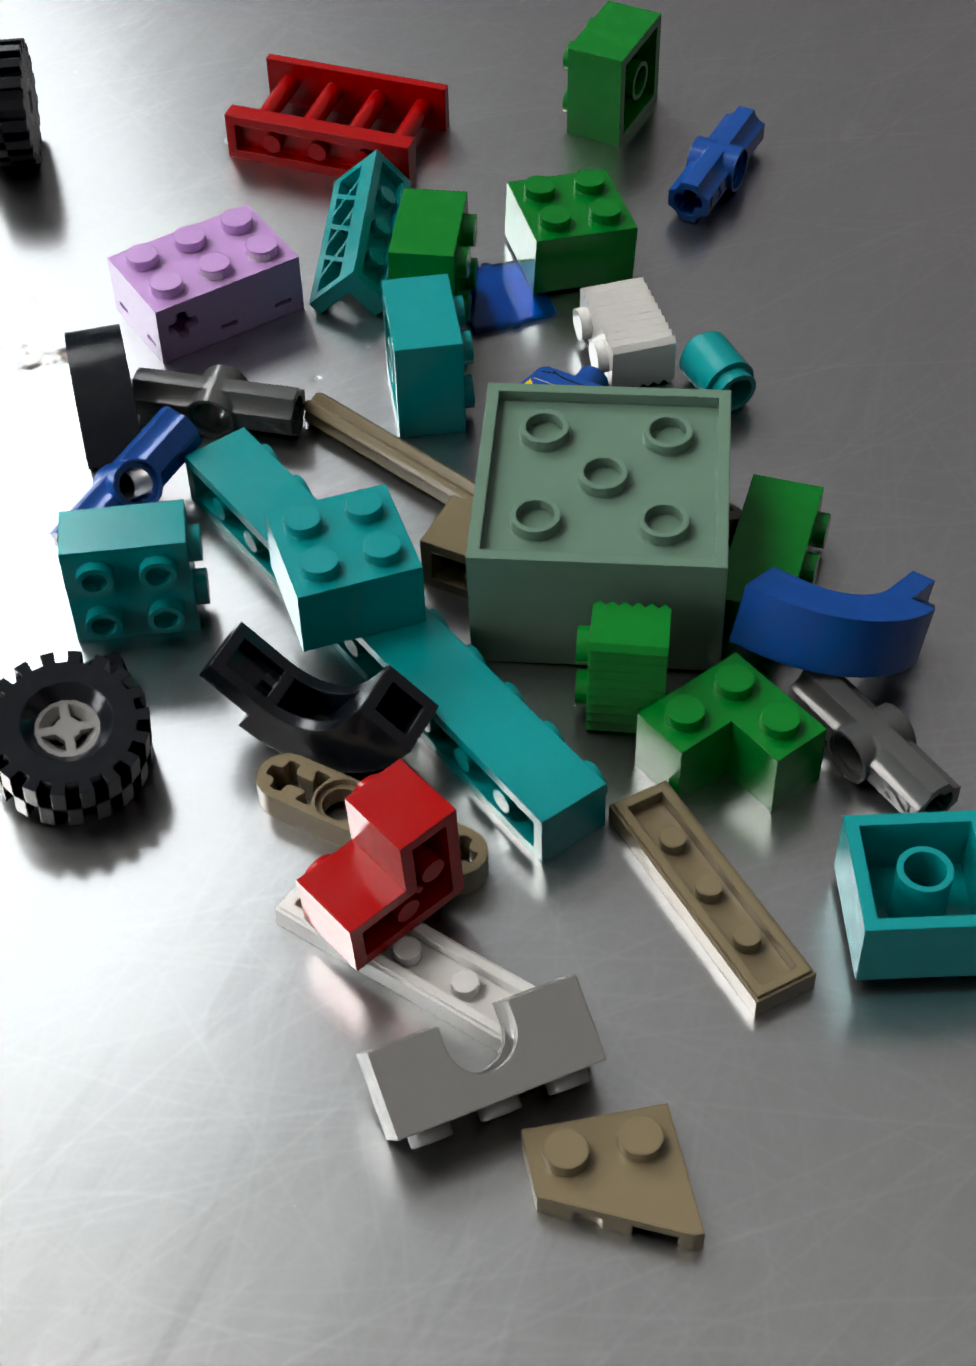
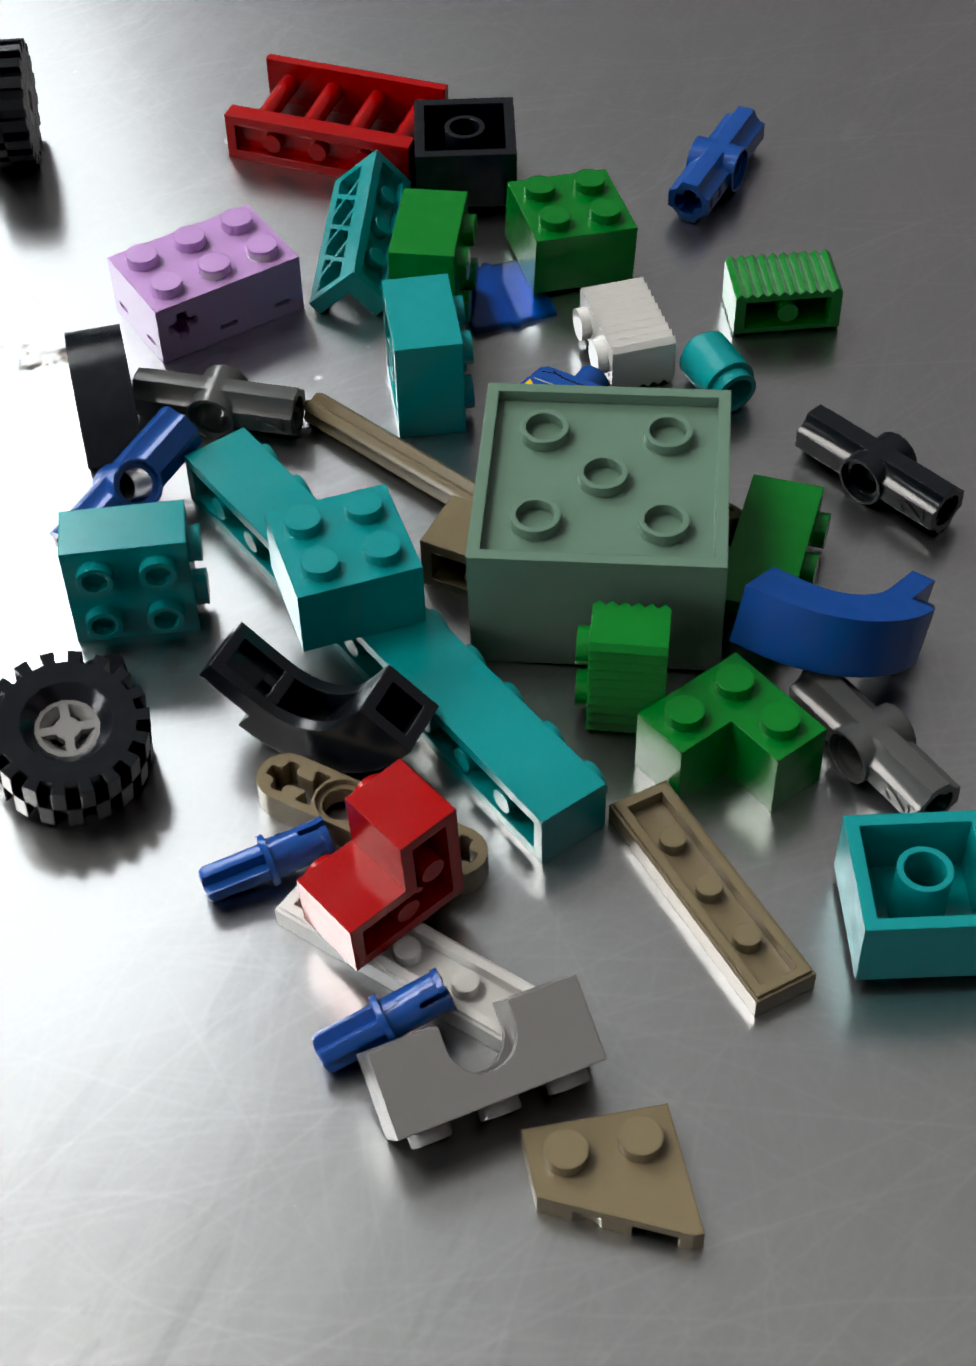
(267, 860): none -> blue axle
(383, 1020): none -> blue axle
(466, 147): none -> black brick
(612, 73): green brick -> none
(781, 292): none -> green brick
(879, 468): none -> black piece

